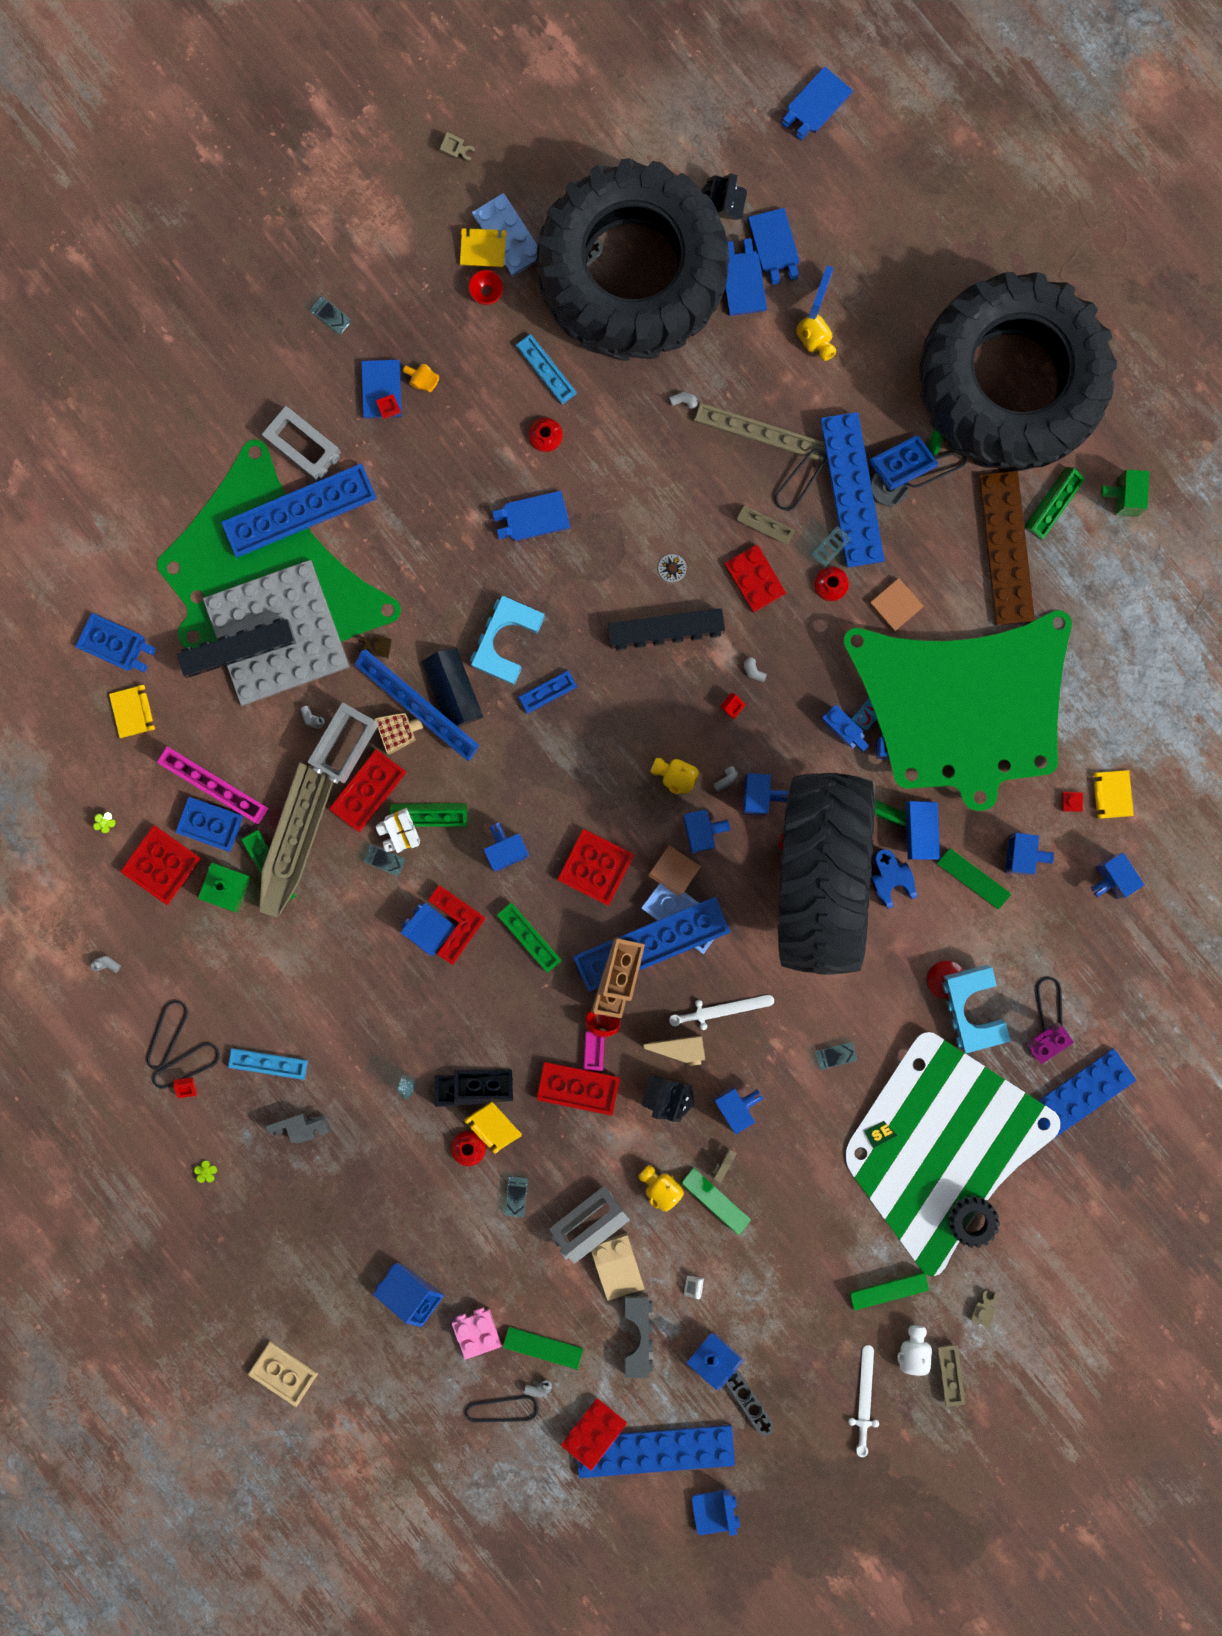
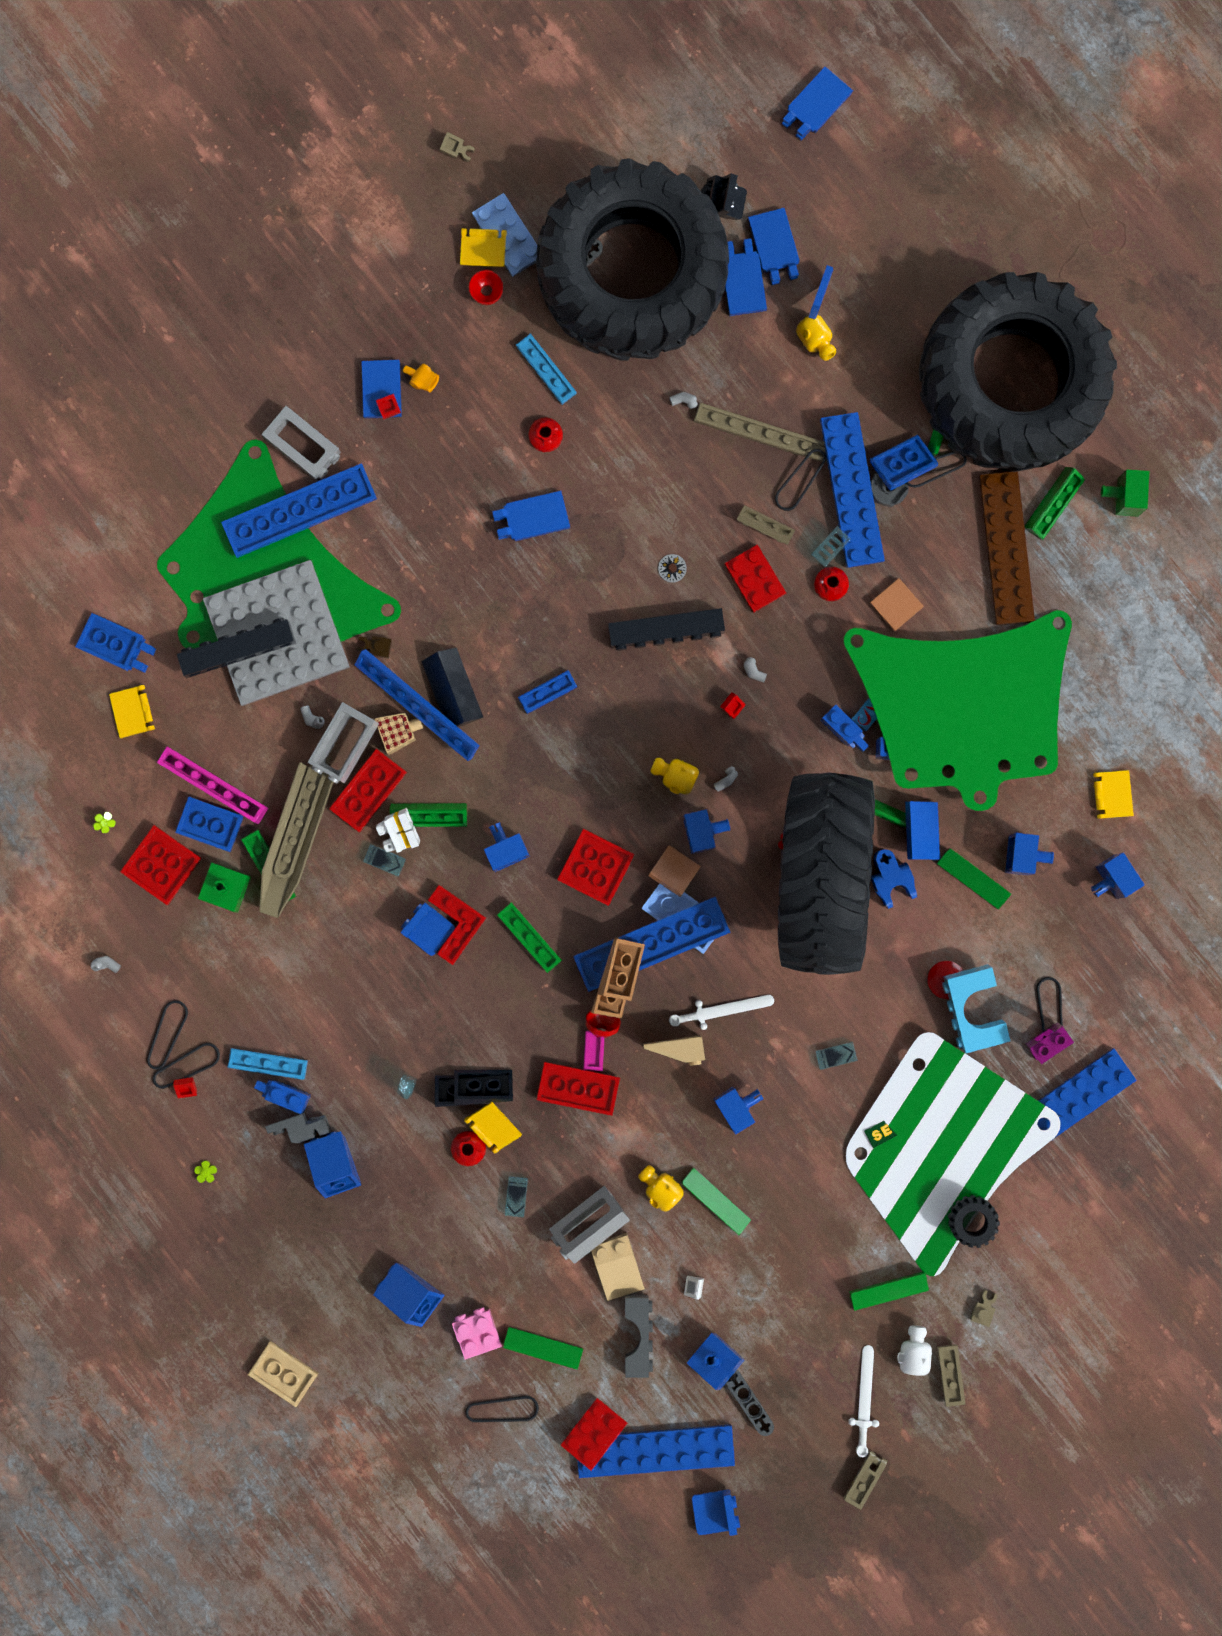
(284, 1095): none -> blue hinge
(330, 315): clear light blue tile -> none
(332, 1164): none -> blue slope
(506, 613): medium azure arch -> none
(540, 1390): light grey arm -> none
(668, 1098): black piece -> none
(721, 1169): dark tan plate -> none
(759, 794): blue brick -> none
(865, 1480): none -> dark tan plate
(1072, 802): red plate -> none

